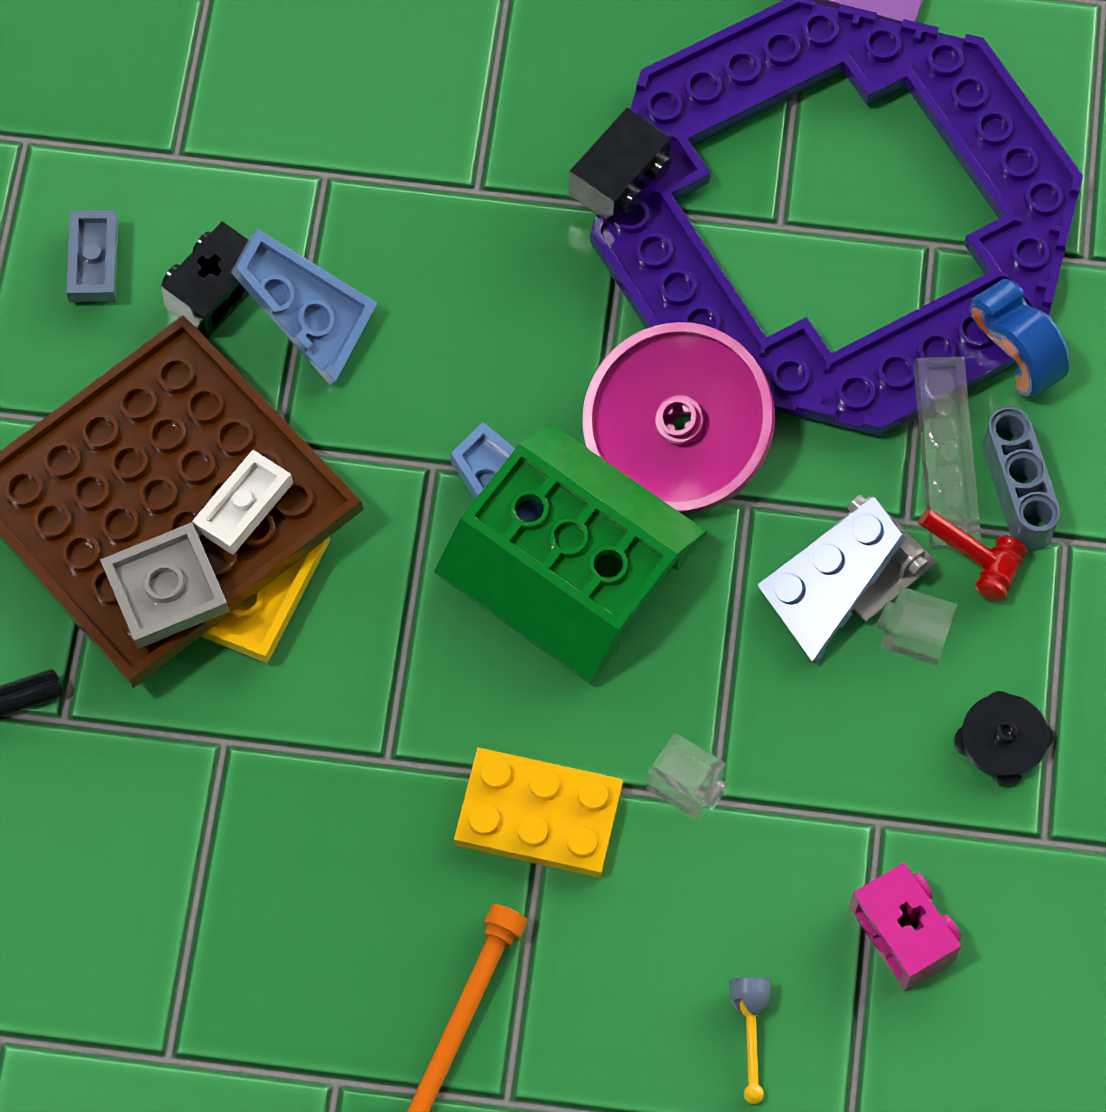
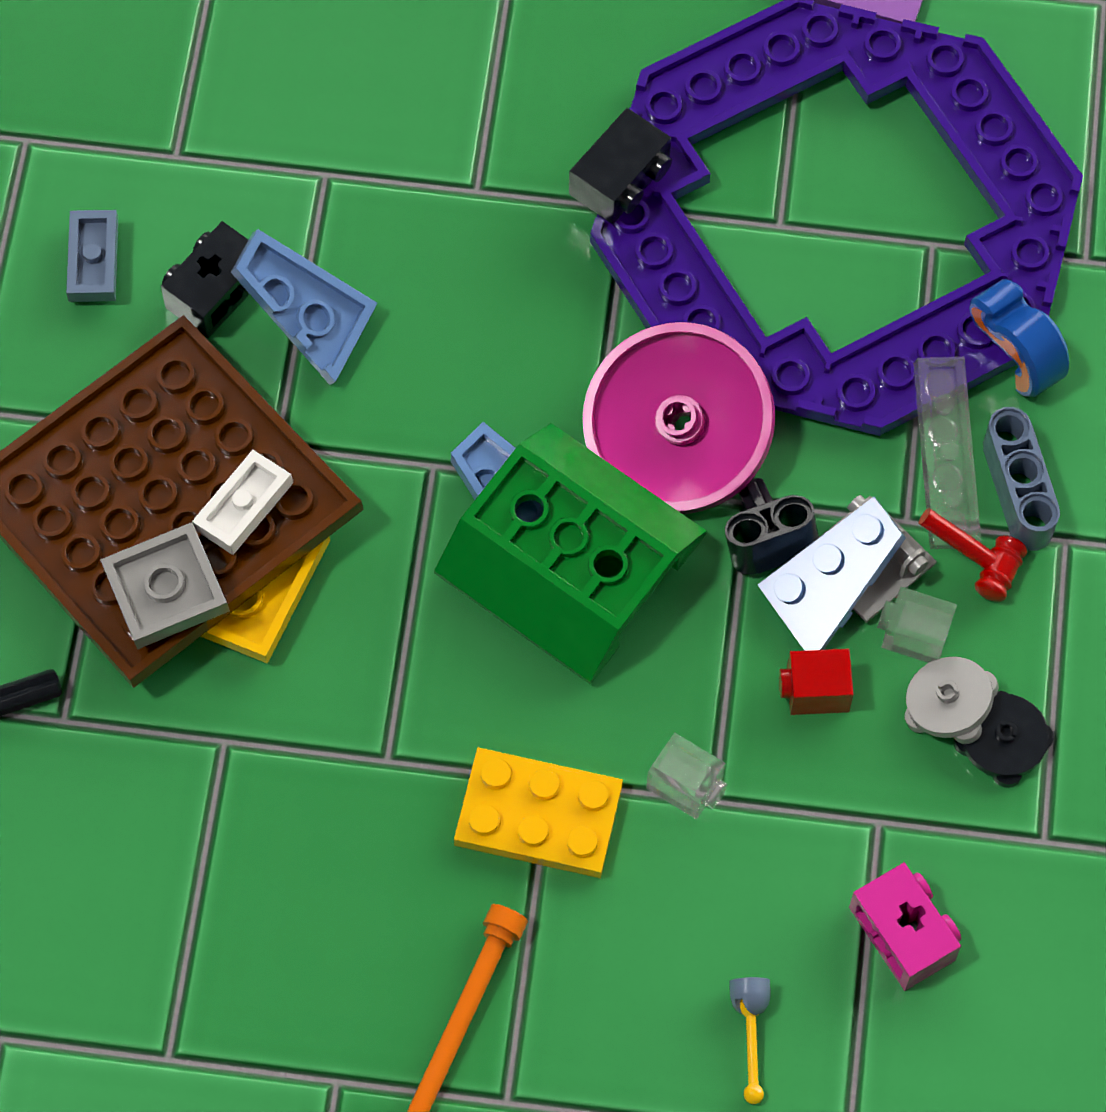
(769, 530): none -> black beam
(817, 681): none -> red brick
(950, 699): none -> light grey piece

